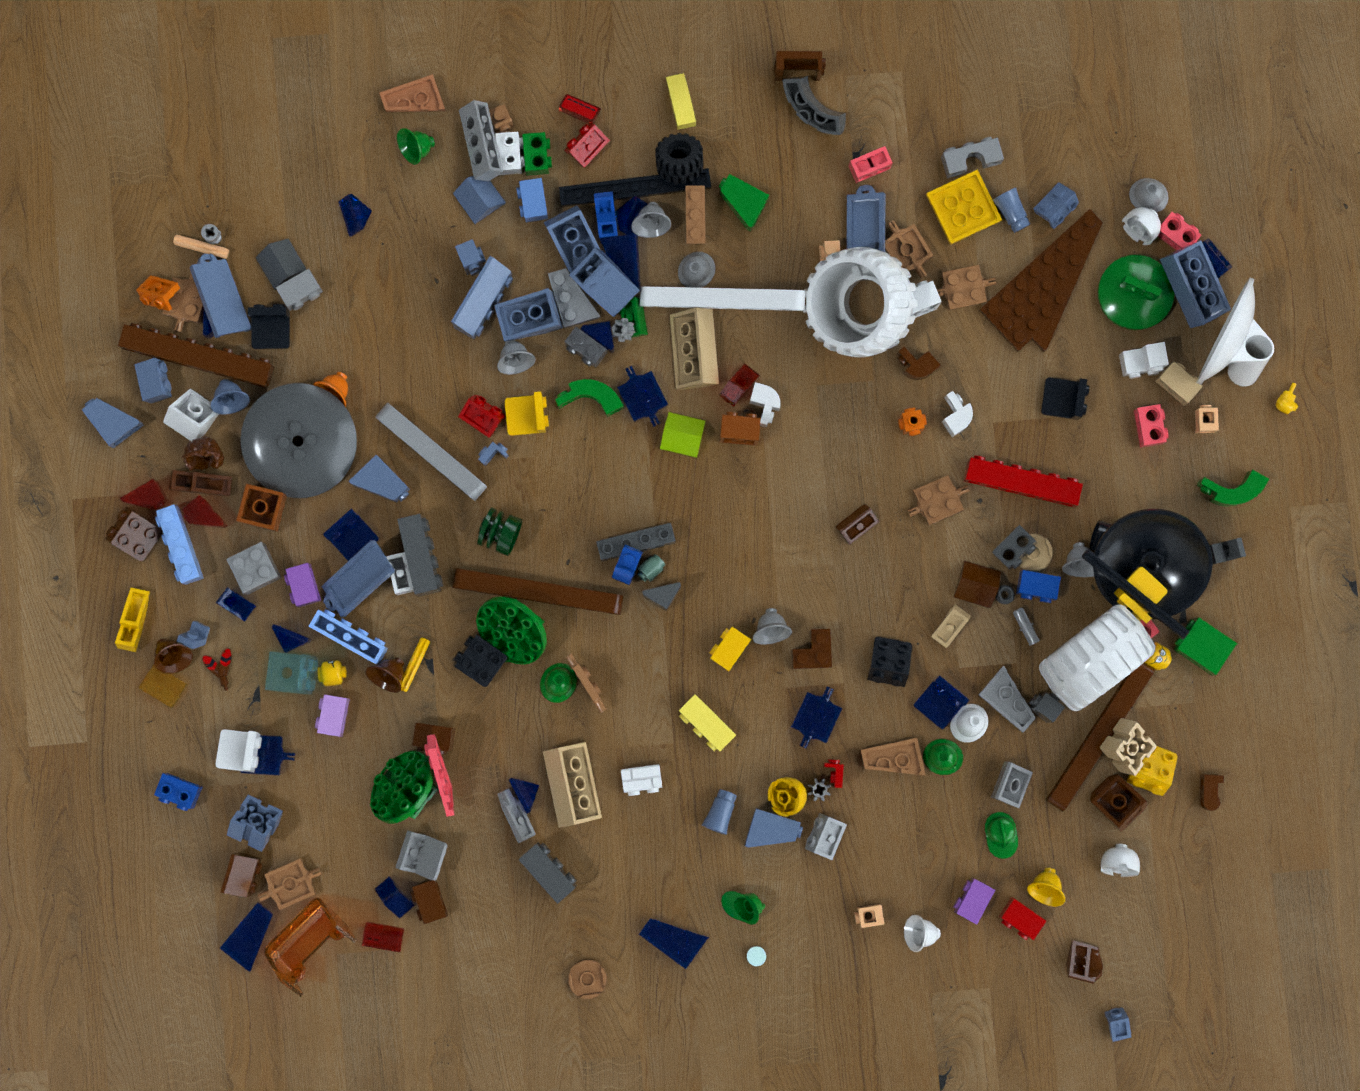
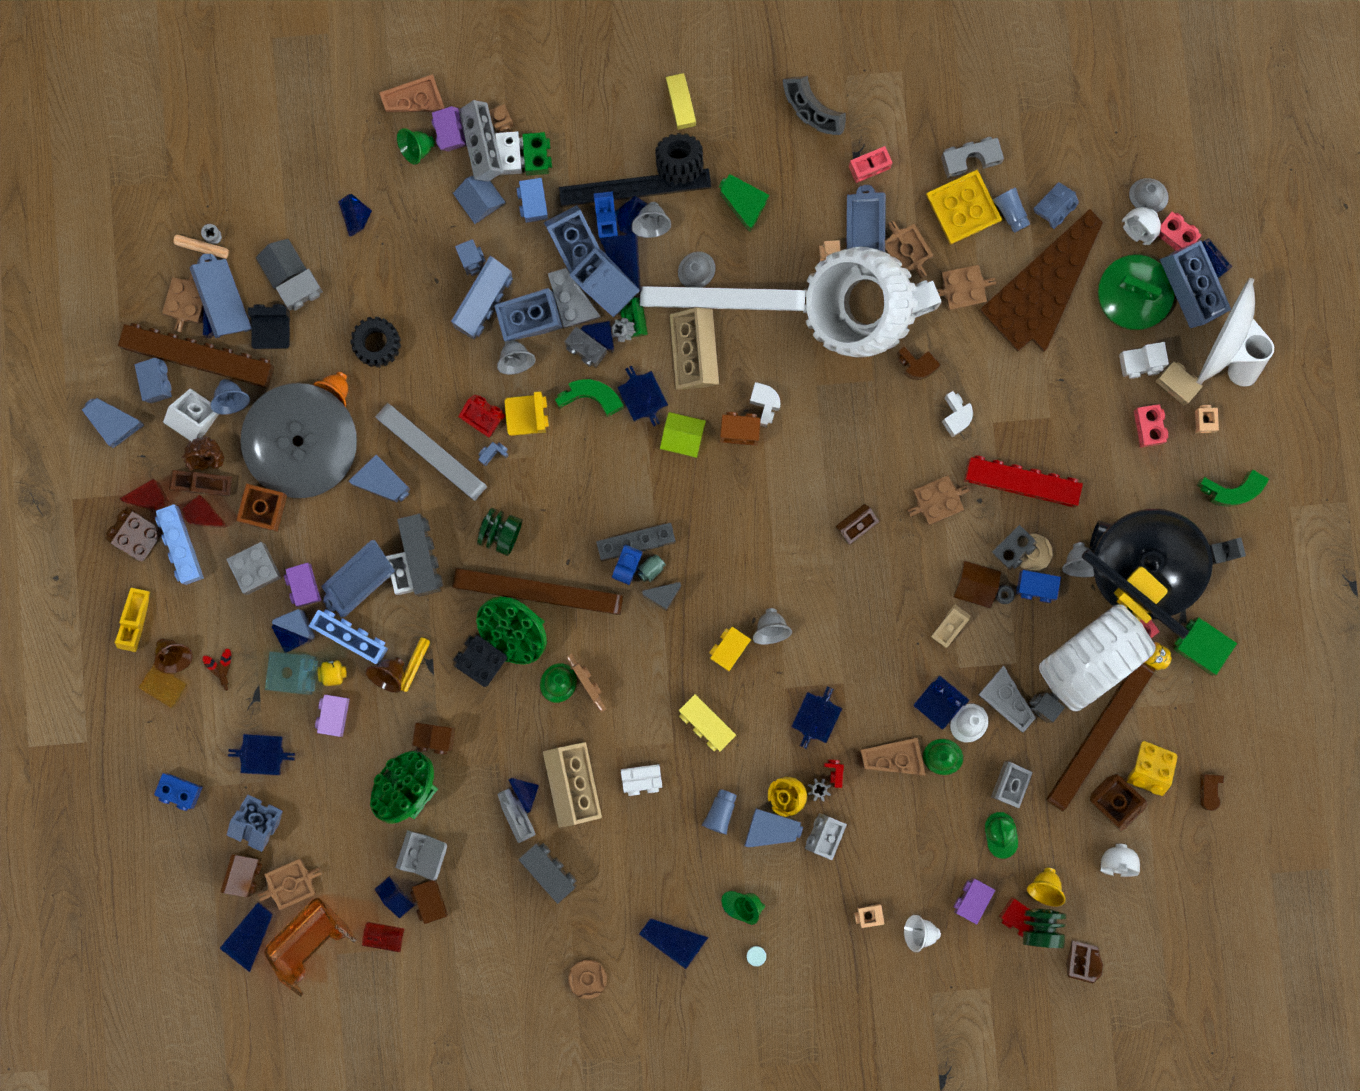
(157, 292): orange bracket -> none
(196, 636): sand blue bracket -> none
(235, 604): clear blue slope -> none
(238, 750): white bracket -> none
(296, 622): none -> sand blue slope
(350, 534): clear blue bracket -> none
(369, 327): none -> black tyre
(440, 774): coral wing -> none
(448, 129): none -> medium lavender brick
(579, 109): slope -> none
(586, 144): bracket -> none
(695, 214): medium nougat arch -> none
(739, 385): clear red slope -> none
(799, 61): reddish brown panel -> none
(819, 653): reddish brown brick -> none
(890, 662): black bracket -> none
(907, 426): orange brick -> none
(1026, 626): light grey axle -> none
(1044, 928): none -> dark green wheel
(1065, 398): black bracket -> none
(1118, 1024): sand blue bracket -> none
(1128, 746): tan brick -> none
(1286, 401): yellow piece -> none

